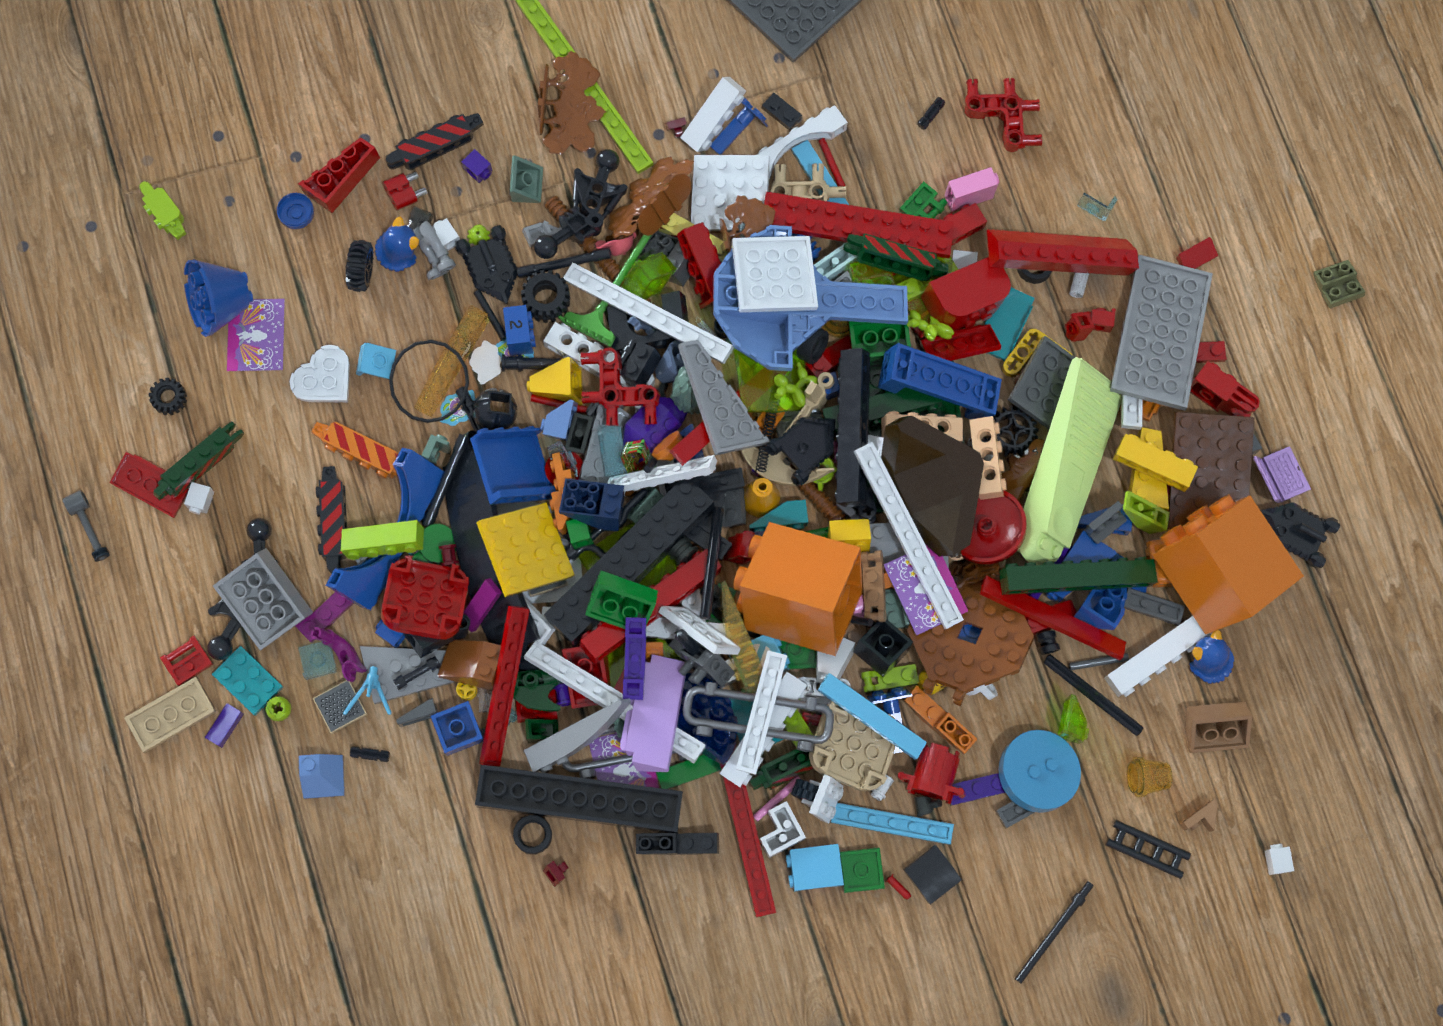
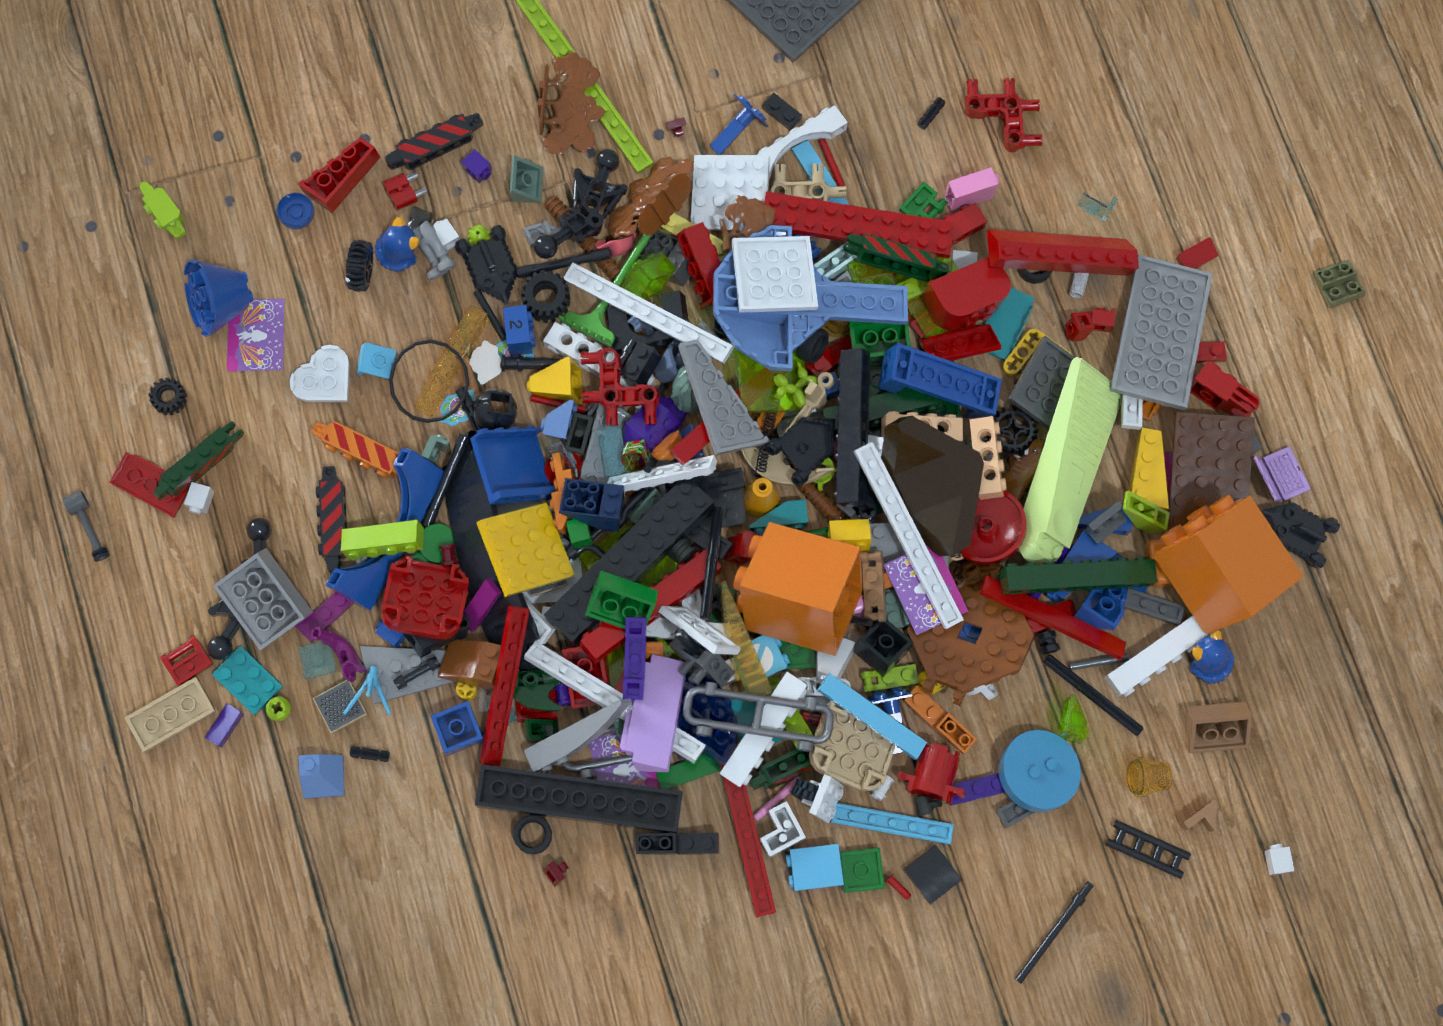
(418, 714): dark grey slope -> none
(713, 114): white brick -> none
(761, 712): white plate -> none
(930, 330): lime piece -> none
(1155, 462): yellow brick -> none

